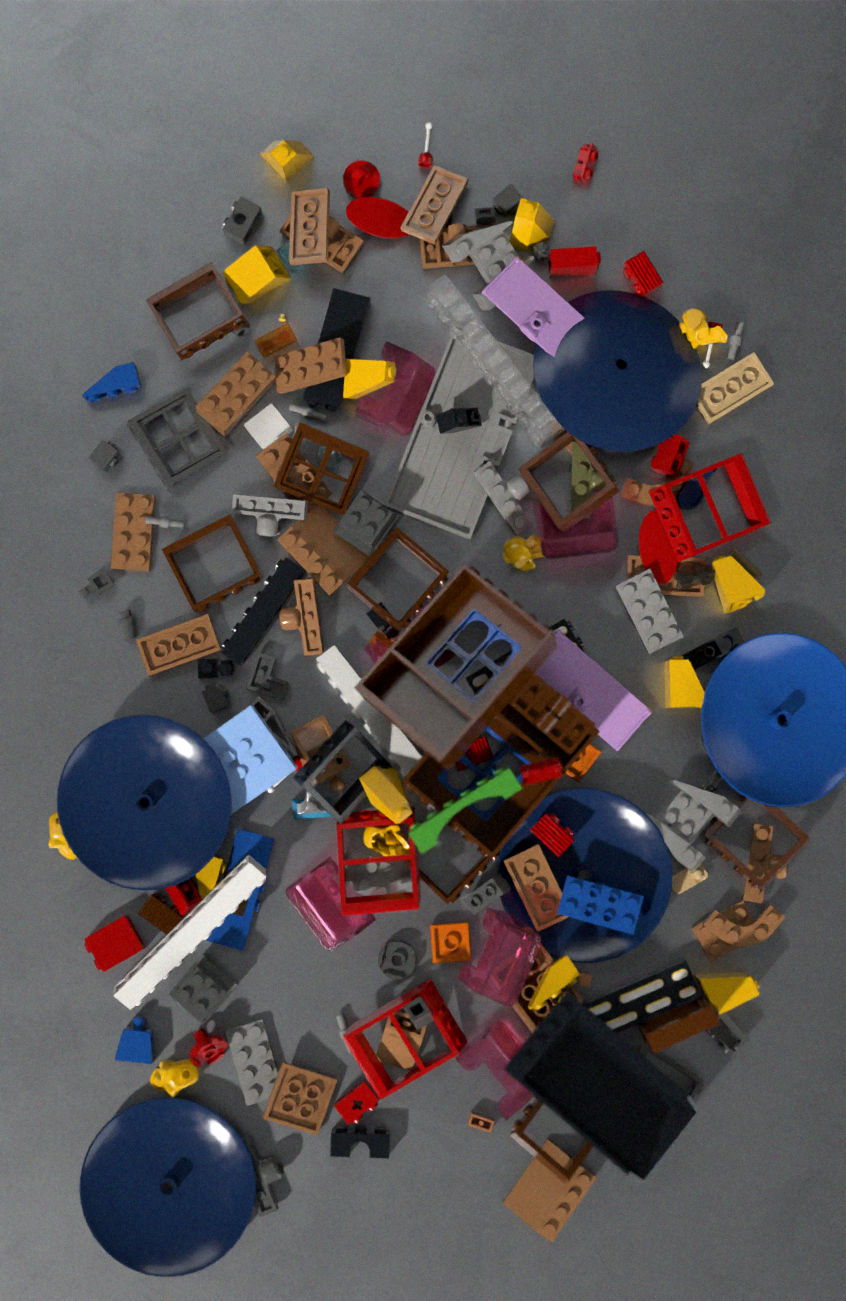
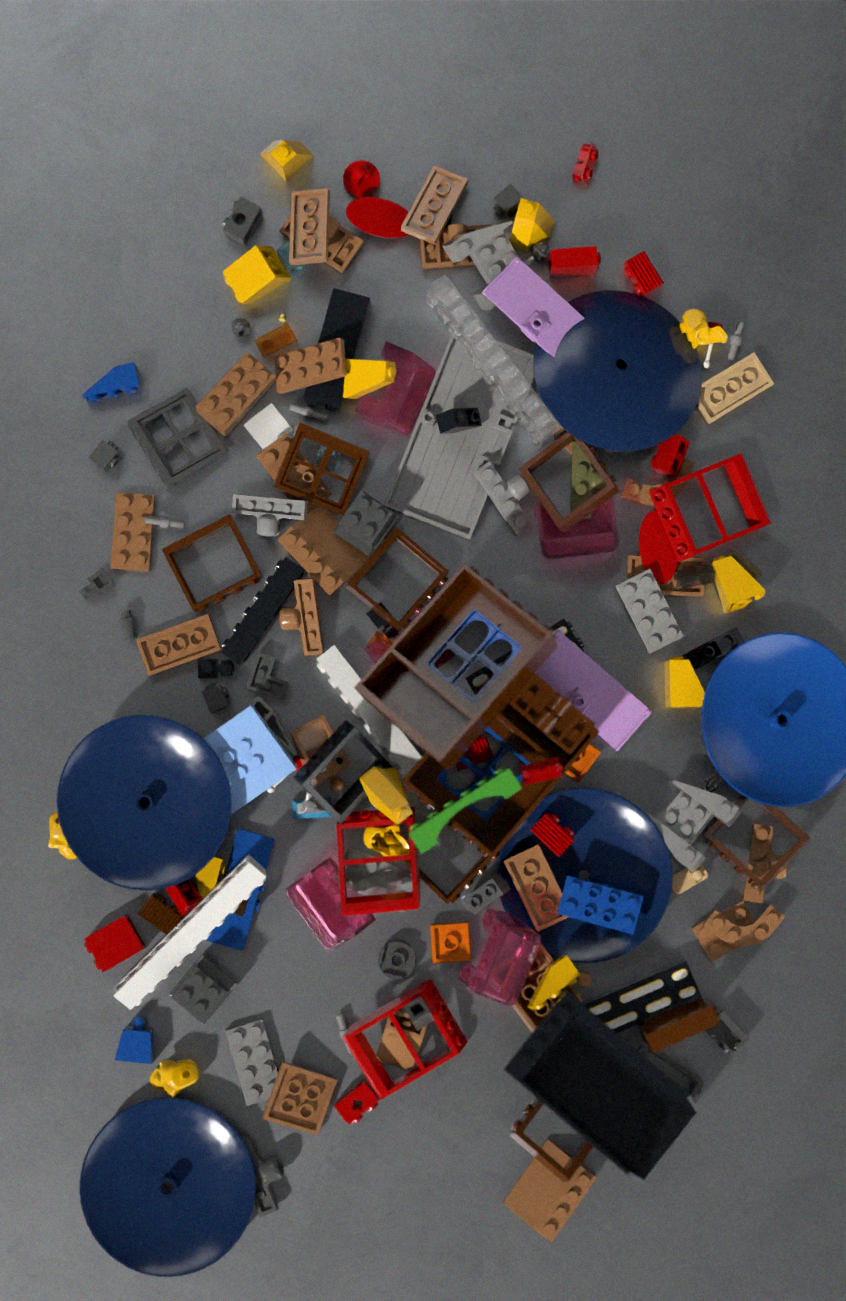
(183, 288): reddish brown window -> none
(207, 1048): red tile -> none
(343, 1138): black arch -> none
(426, 159): red hinge -> none
(480, 1122): nougat piece -> none
(485, 215): dark grey plate -> none
(495, 1048): clear pink windscreen -> none
(522, 552): yellow head -> none
(691, 493): dark blue piece -> none
(727, 989): yellow slope -> none

